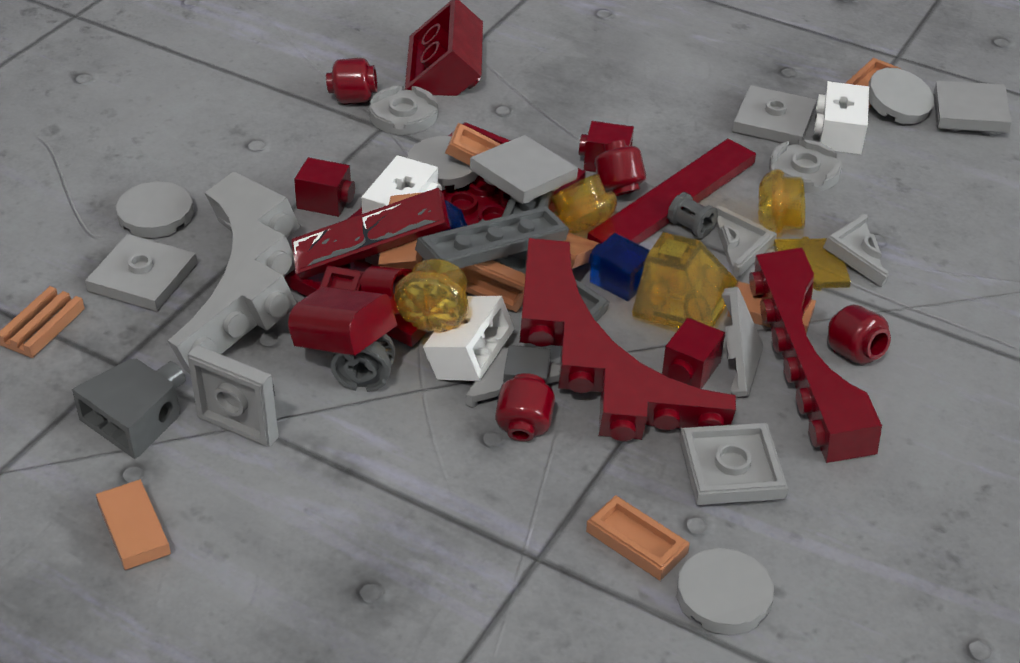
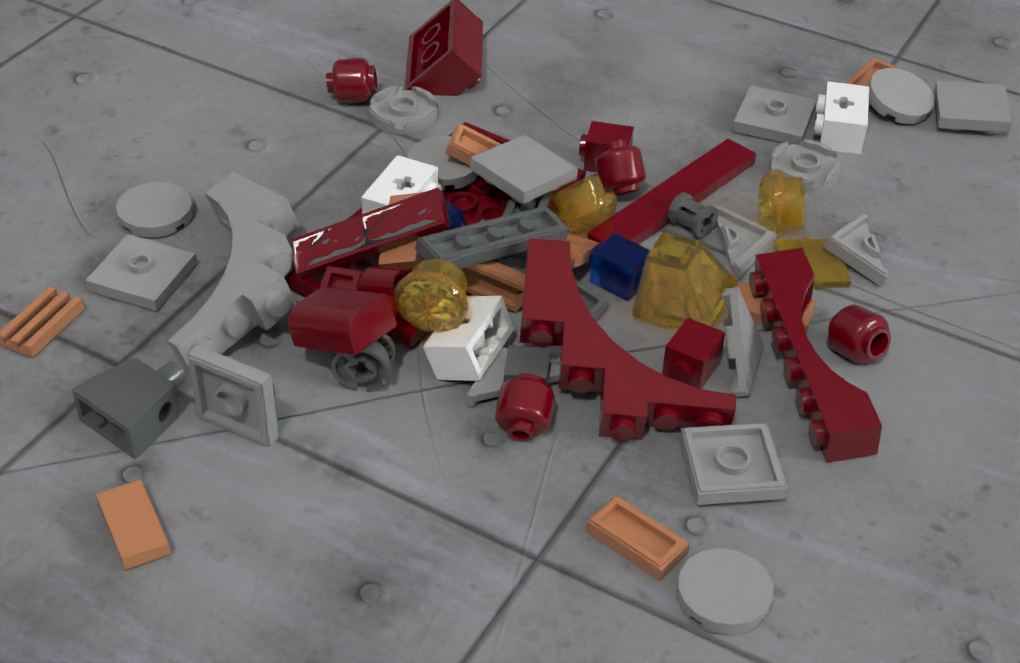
(323, 187): dark red brick -> none

